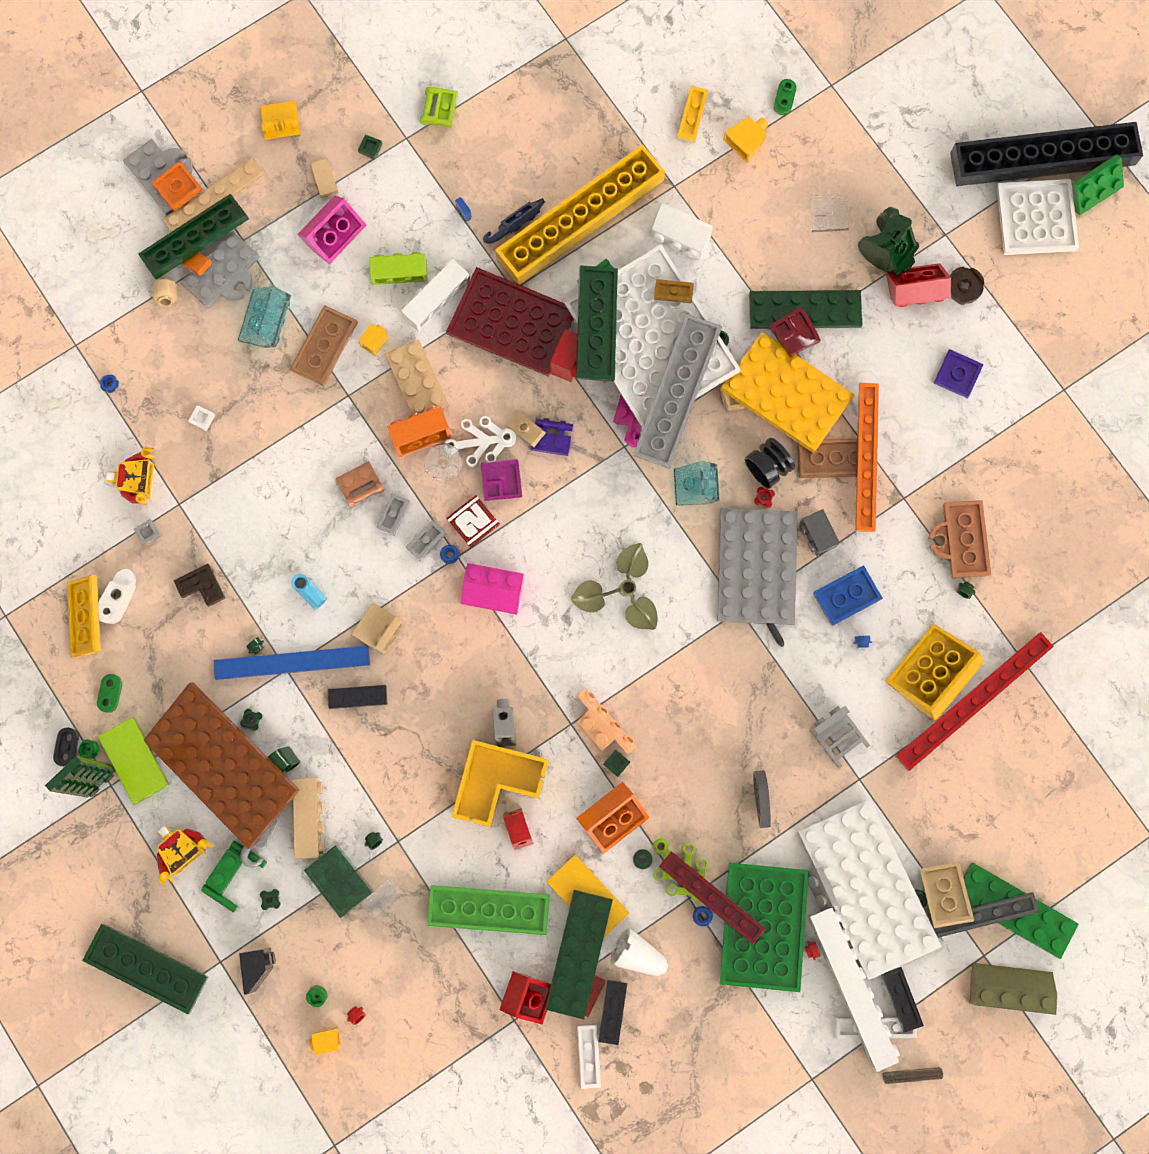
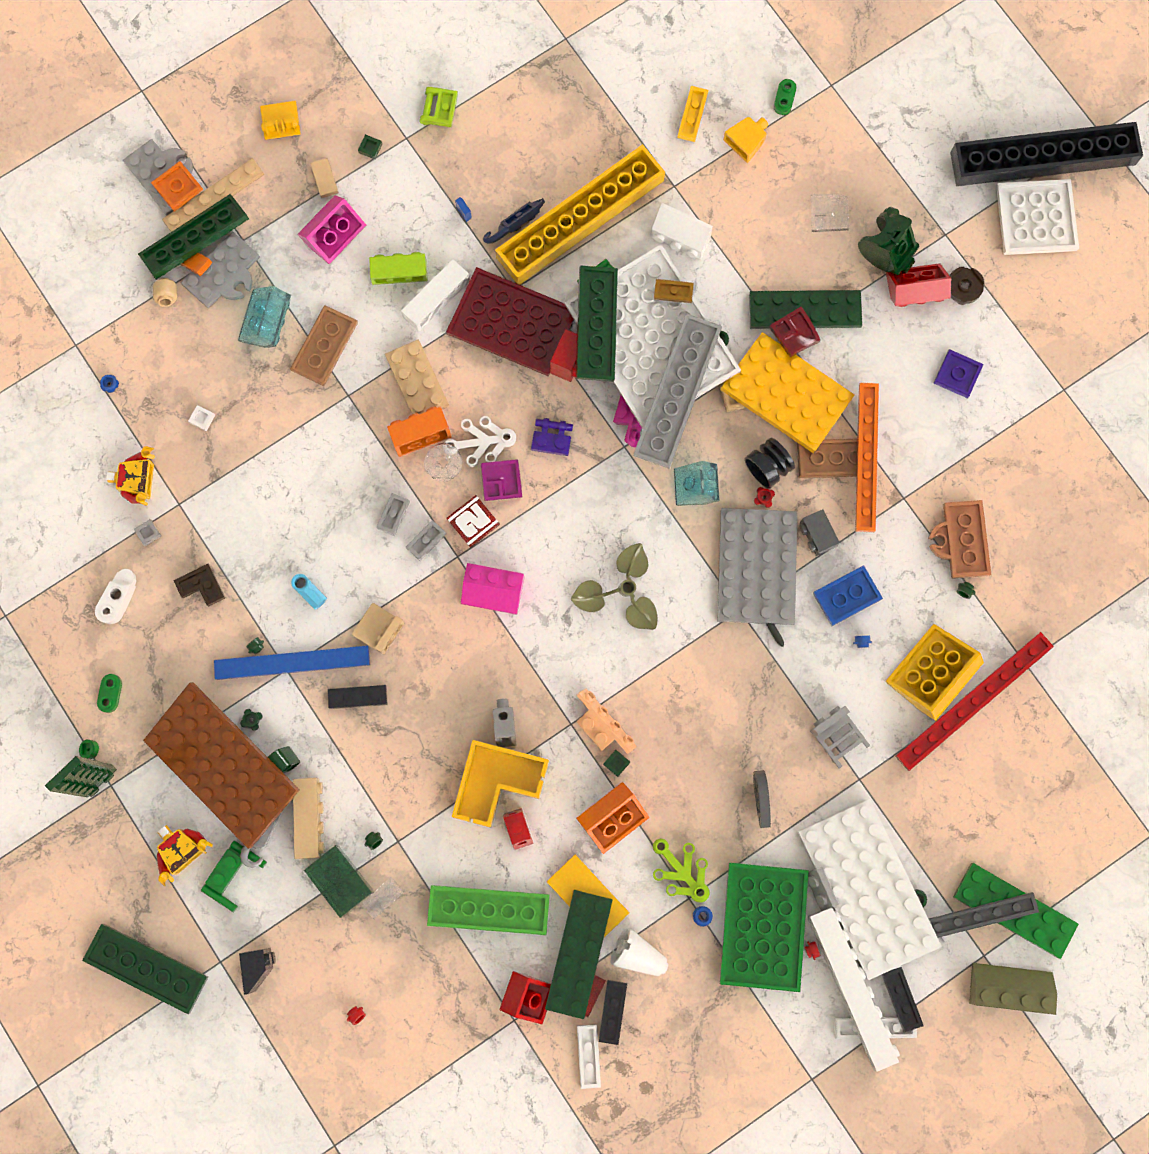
(65, 747): black plate -> none
(83, 616): yellow tile -> none
(133, 760): lime tile -> none
(274, 894): dark green plate -> none
(316, 996): green tile -> none
(325, 1041): yellow brick -> none
(357, 479): nougat plate -> none
(373, 339): yellow brick -> none
(449, 548): blue plate -> none
(525, 428): tan plate -> none
(638, 864): dark green plate -> none
(712, 897): dark red plate -> none
(912, 1075): clear smoke axle -> none
(946, 895): tan plate -> none
(1098, 184): green plate -> none

